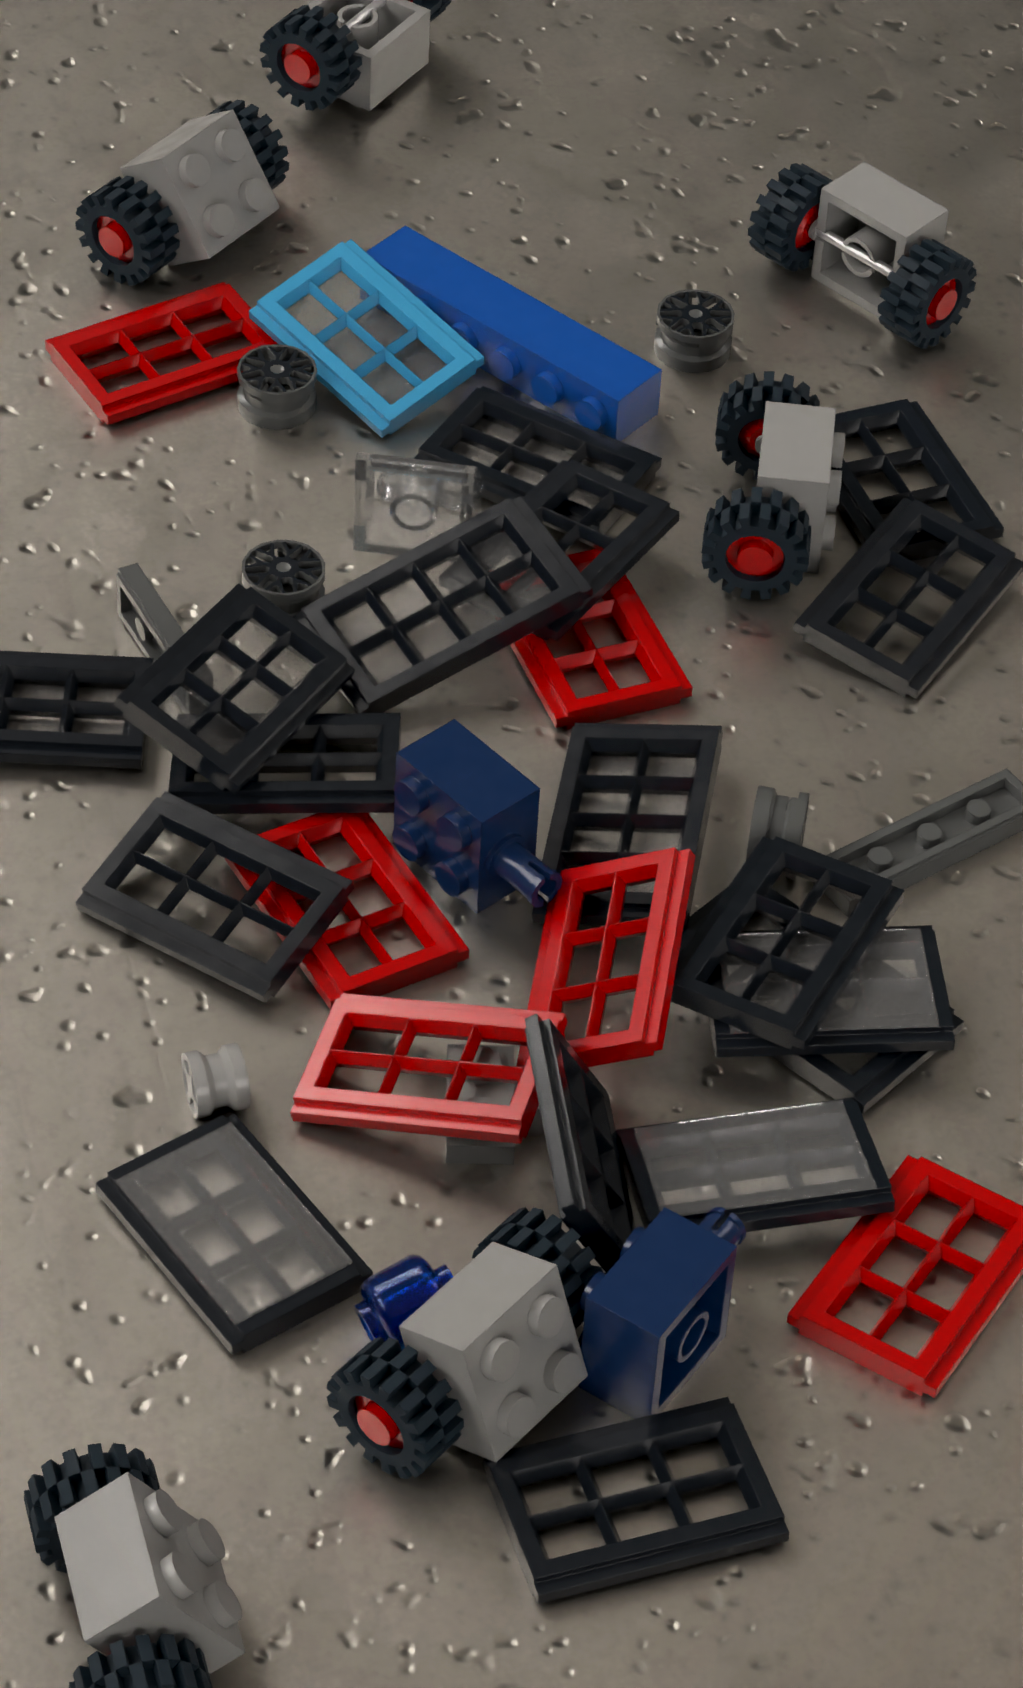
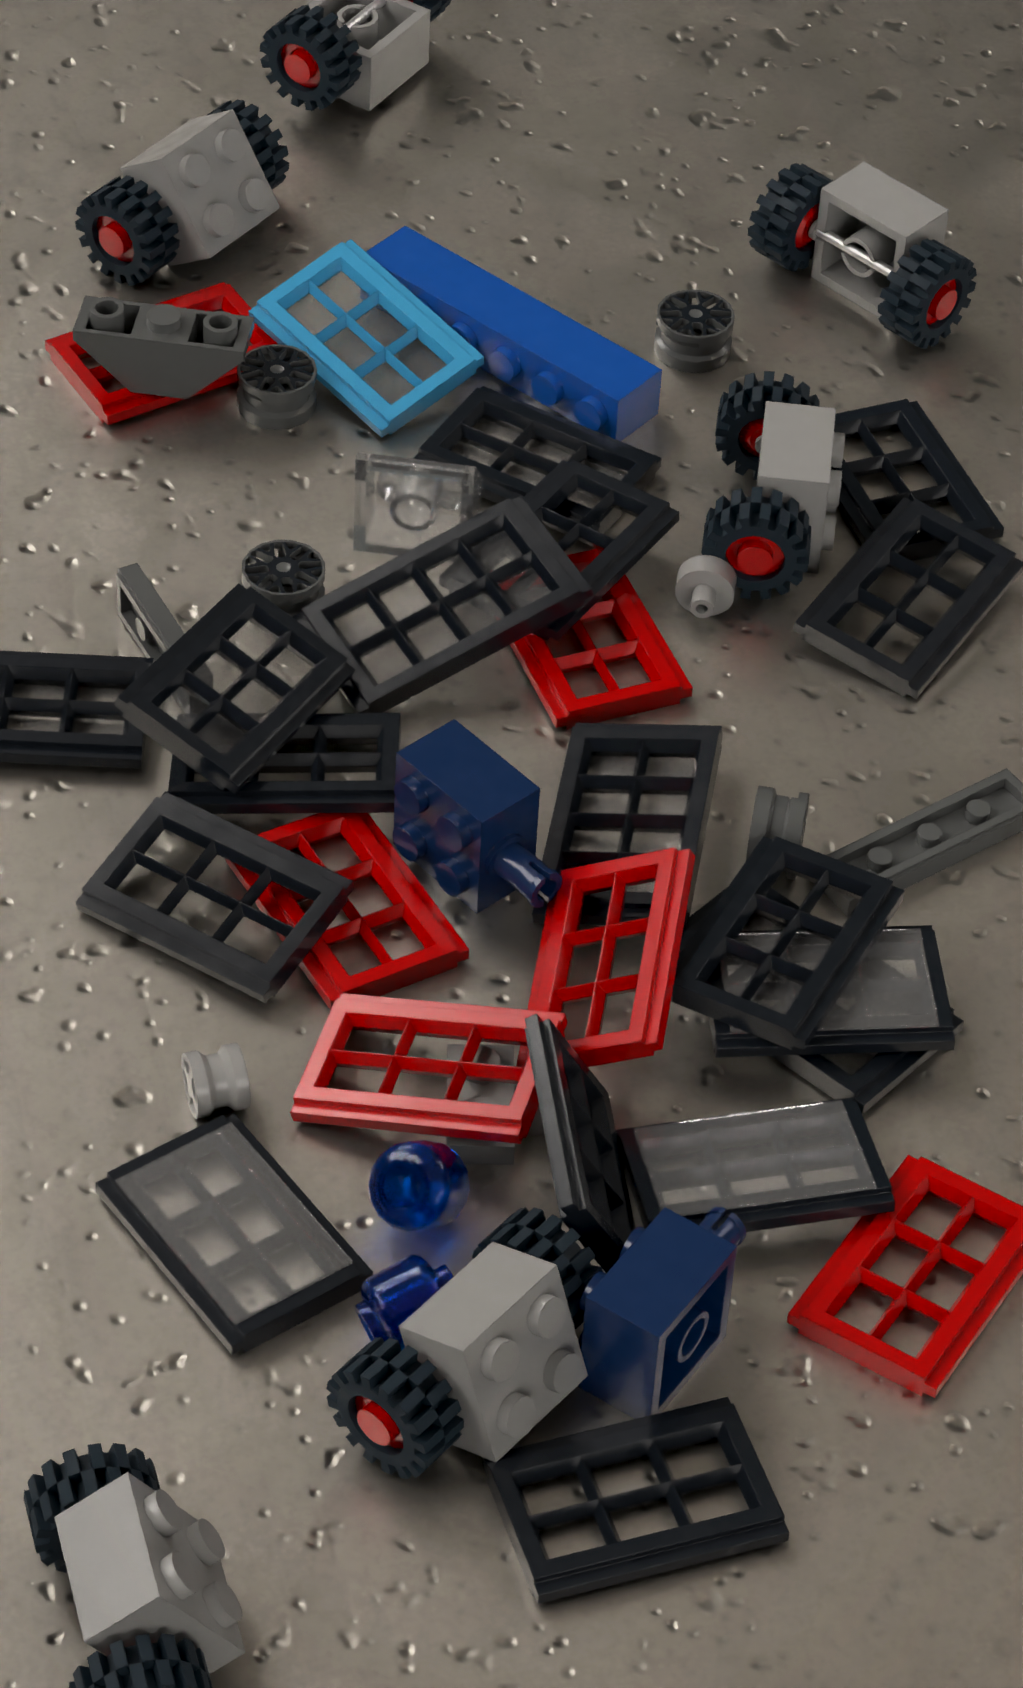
(161, 345): none -> dark grey slope
(418, 1185): none -> clear blue head
(705, 585): none -> light grey tile

